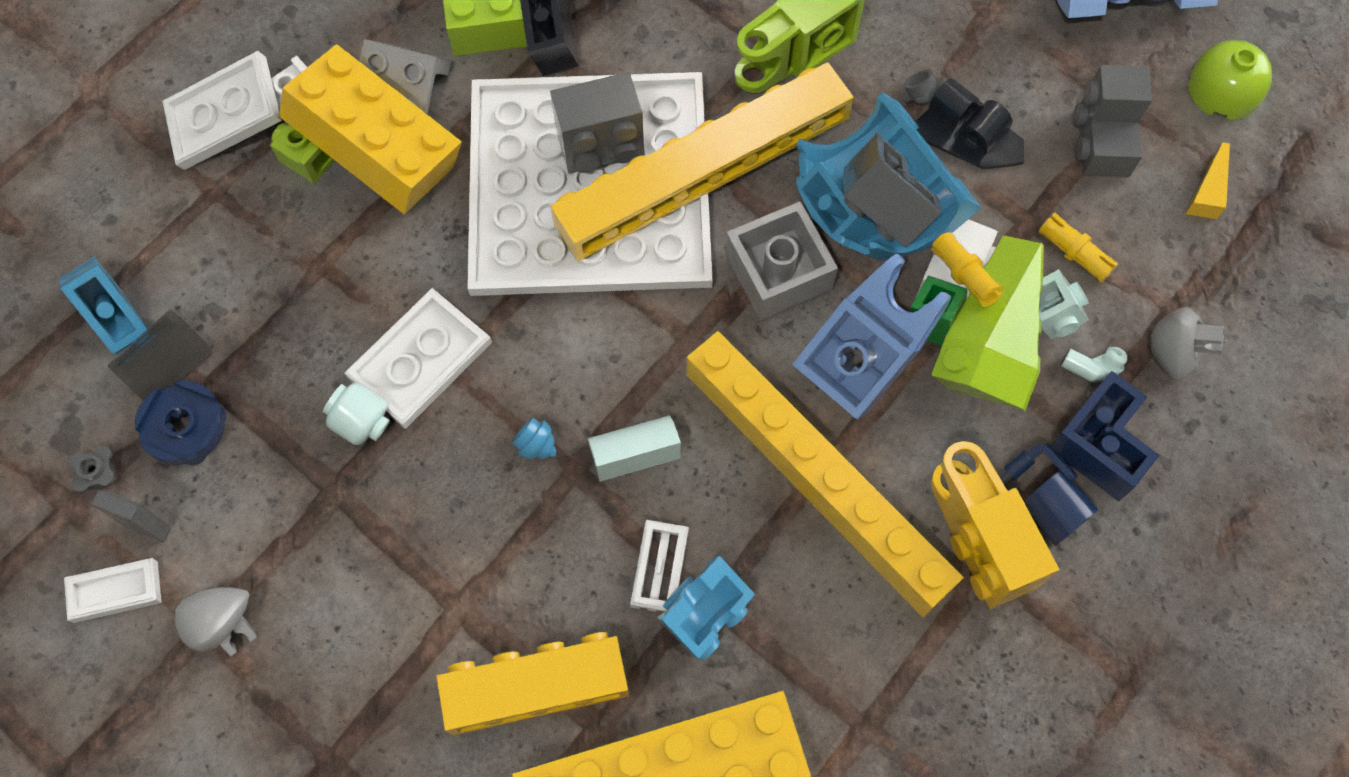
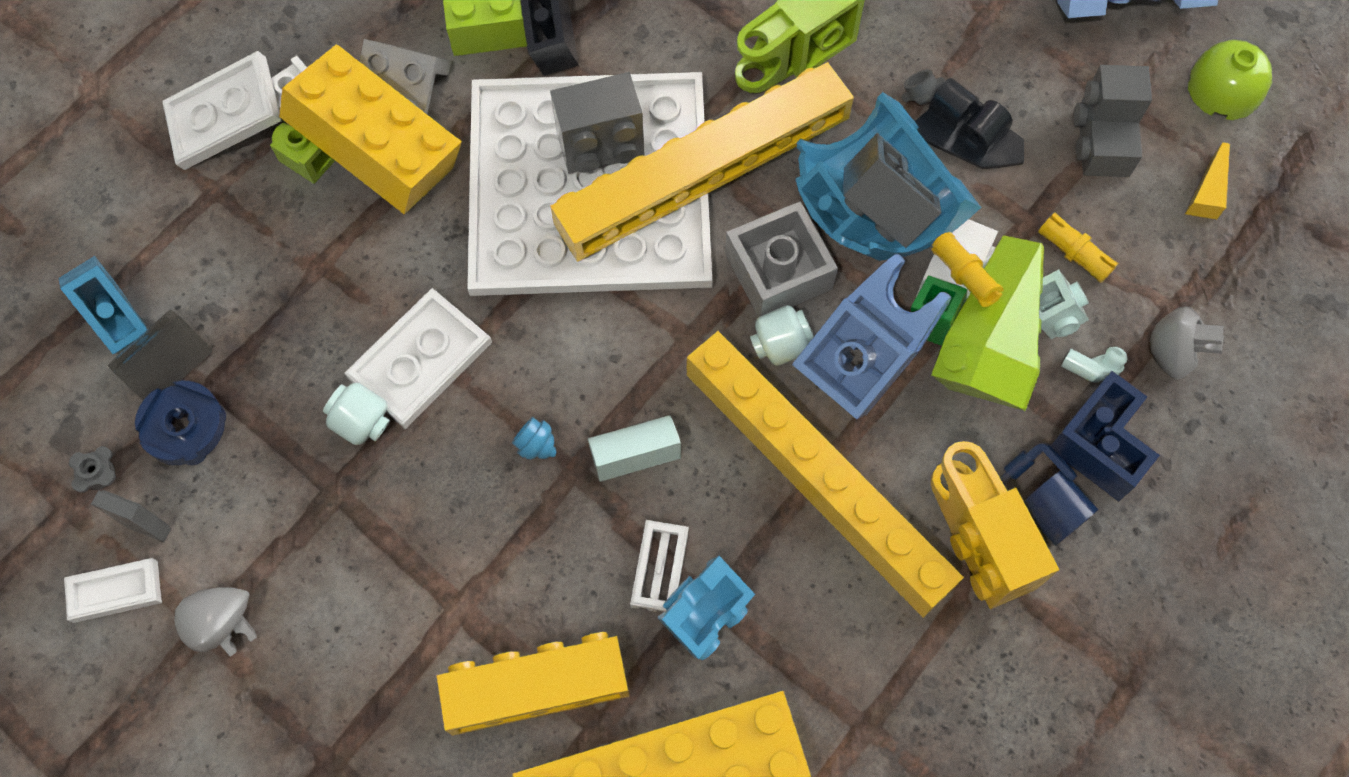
(781, 335): none -> light aqua head

